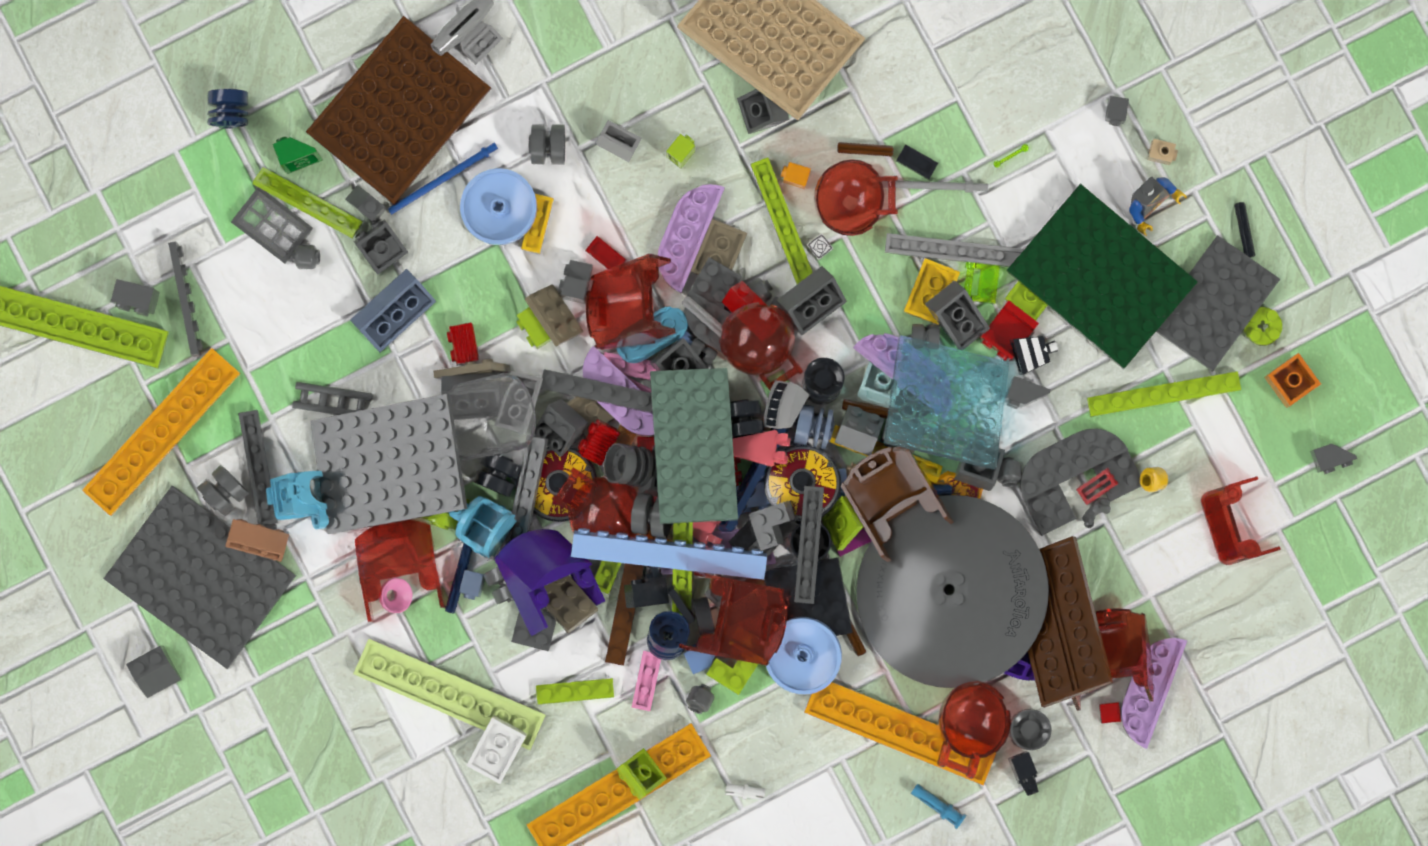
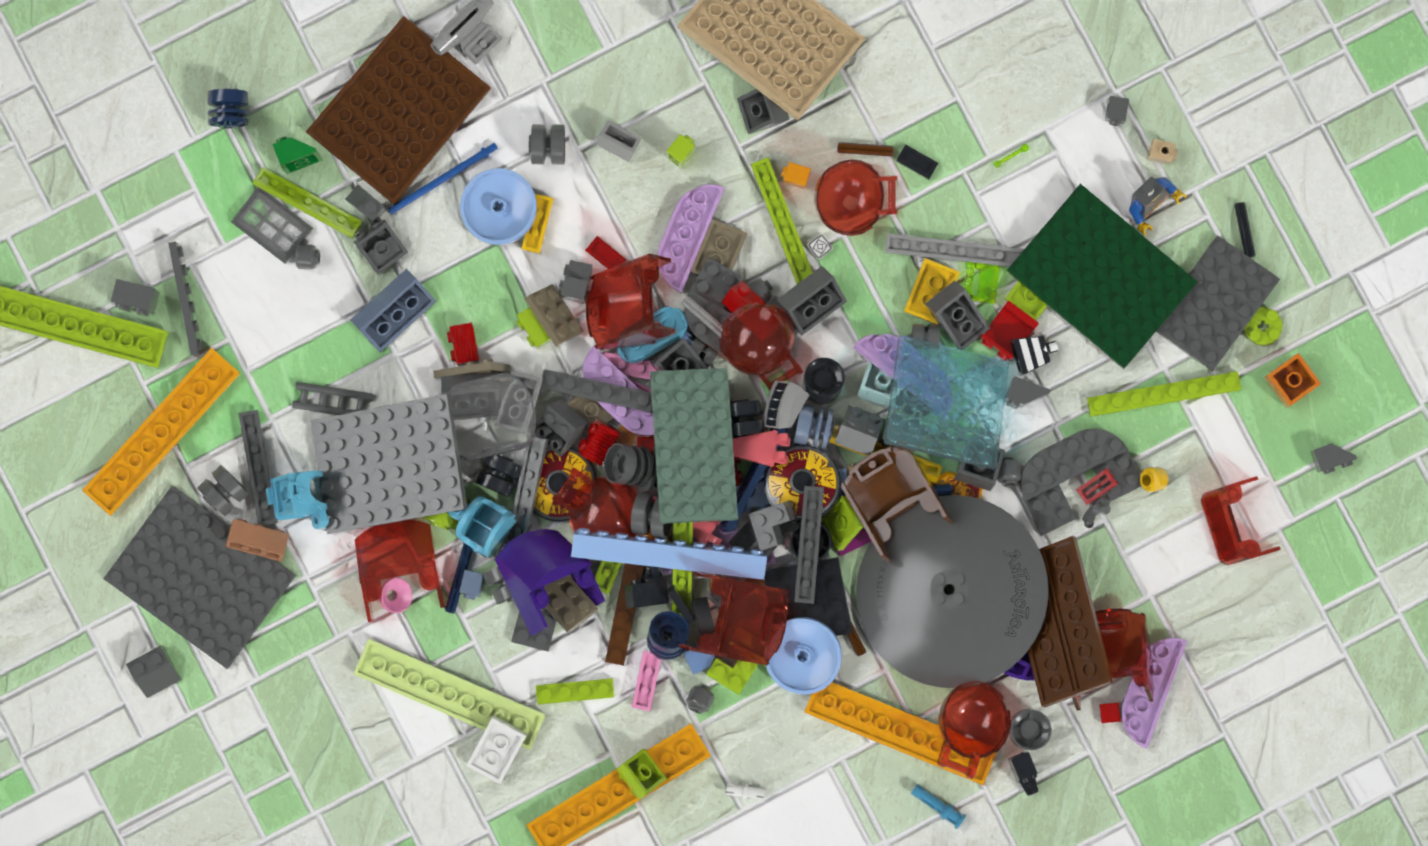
(881, 411): reddish brown axle -> none
(968, 186): light grey bar -> none

